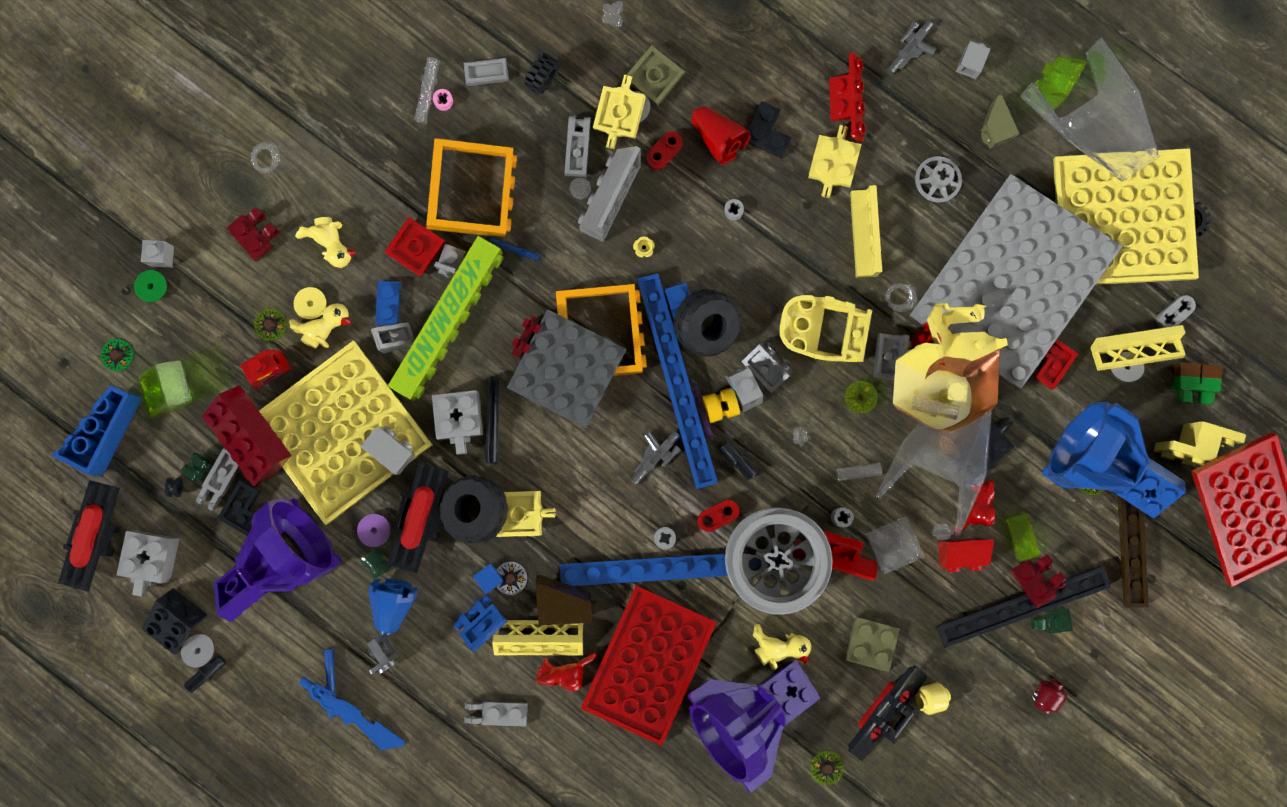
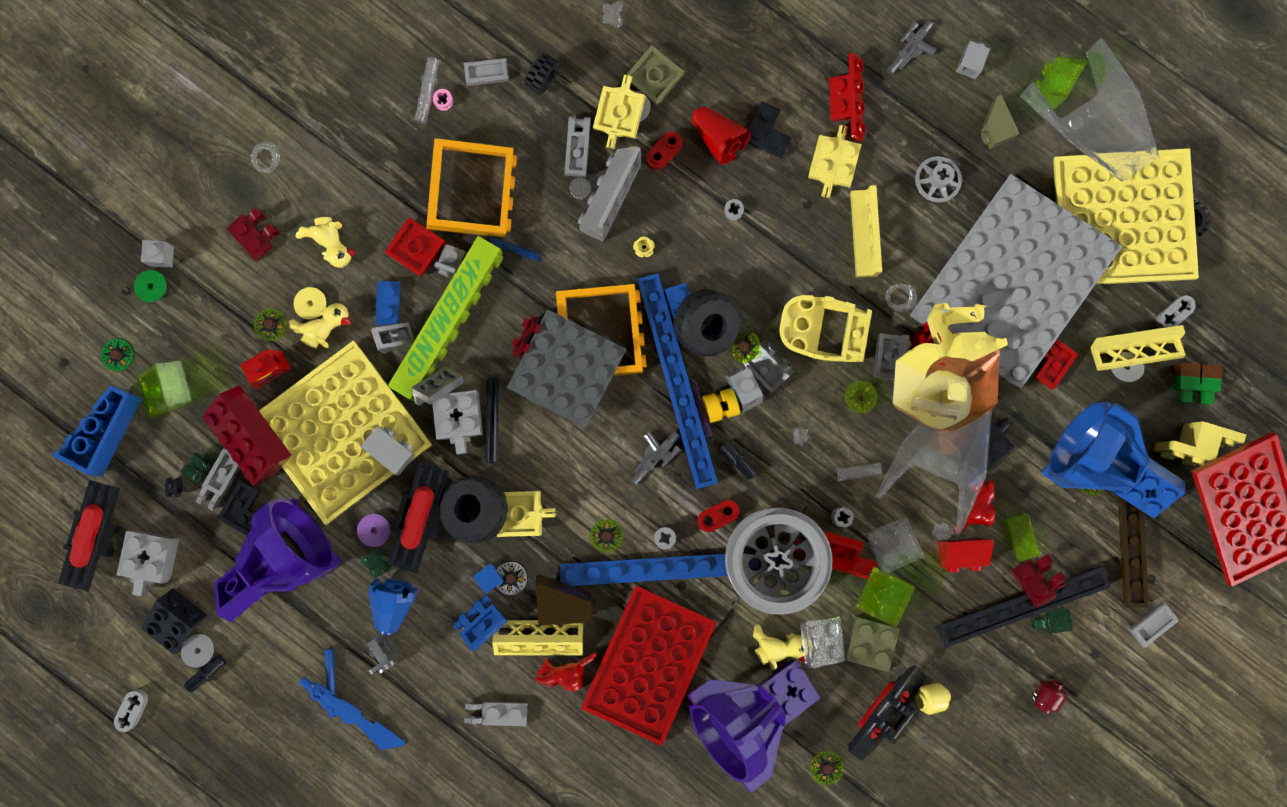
(135, 712): none -> light grey beam
(436, 386): none -> flat silver bracket
(606, 535): none -> piece
(746, 347): none -> piece
(822, 642): none -> clear plate
(885, 597): none -> clear neon green slope
(1153, 624): none -> light grey tile

